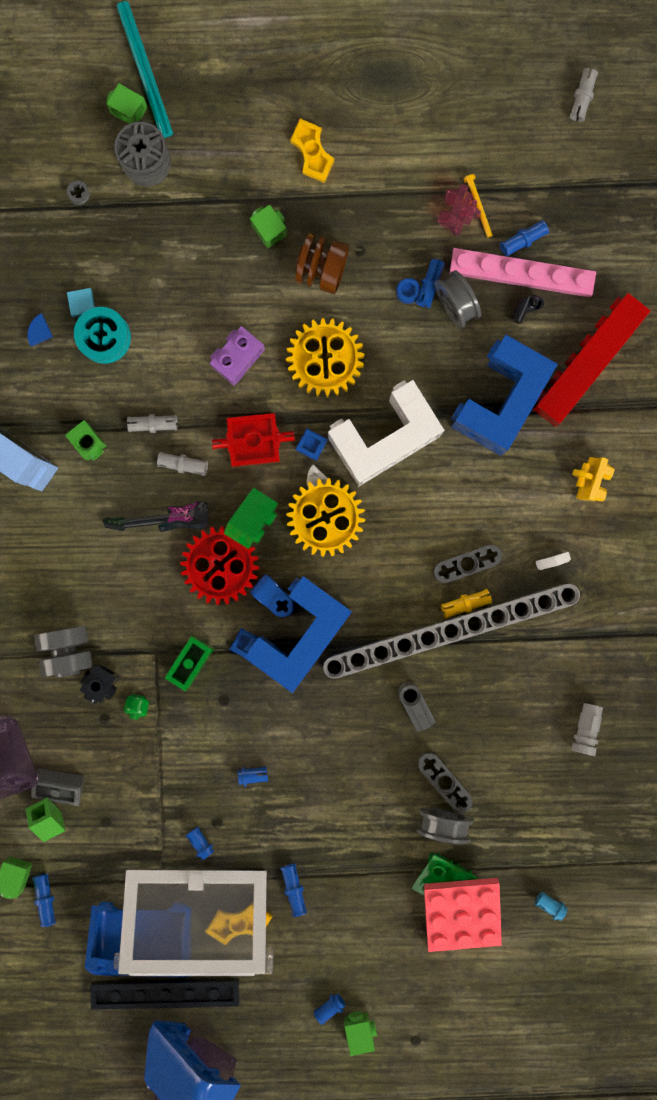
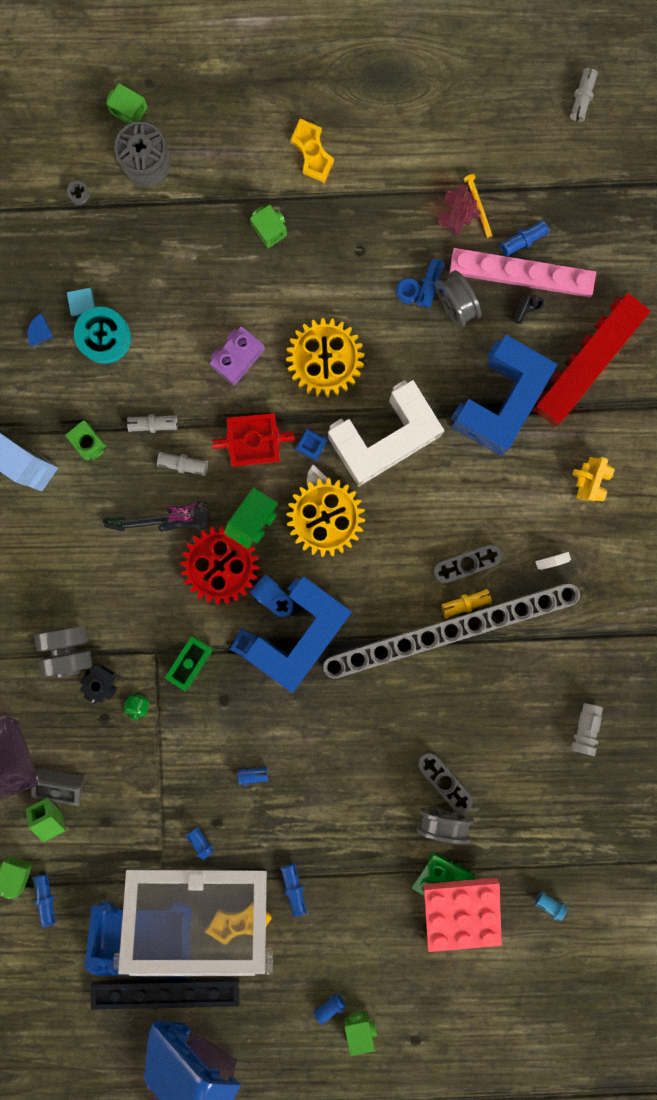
(144, 69): teal axle -> none
(321, 263): reddish brown wheel -> none
(416, 707): dark grey piece -> none

